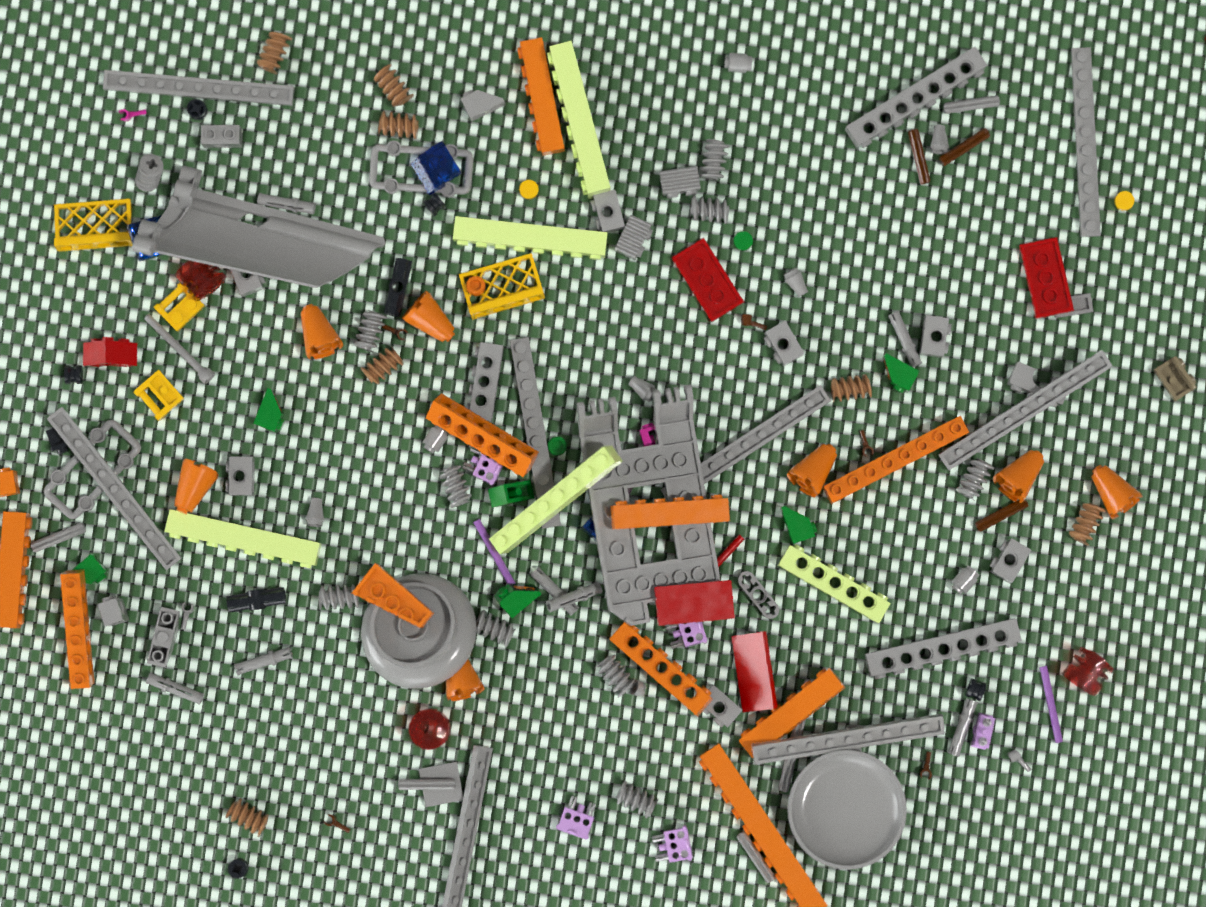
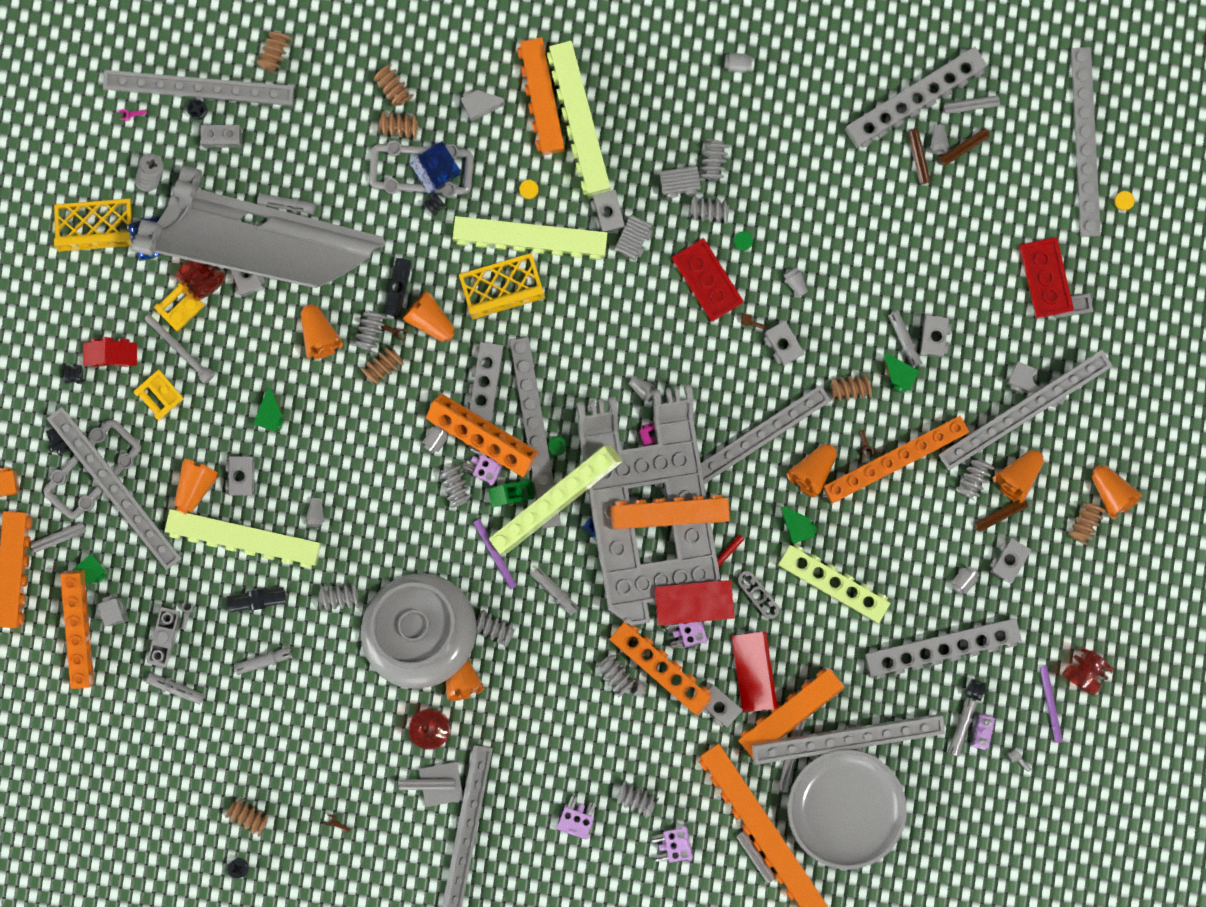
(386, 592): orange wing -> none
(475, 286): orange tile -> none
(516, 597): green slope -> none
(581, 594): light grey pin -> none
(926, 765): reddish brown hand -> none
(1175, 378): dark tan bracket -> none

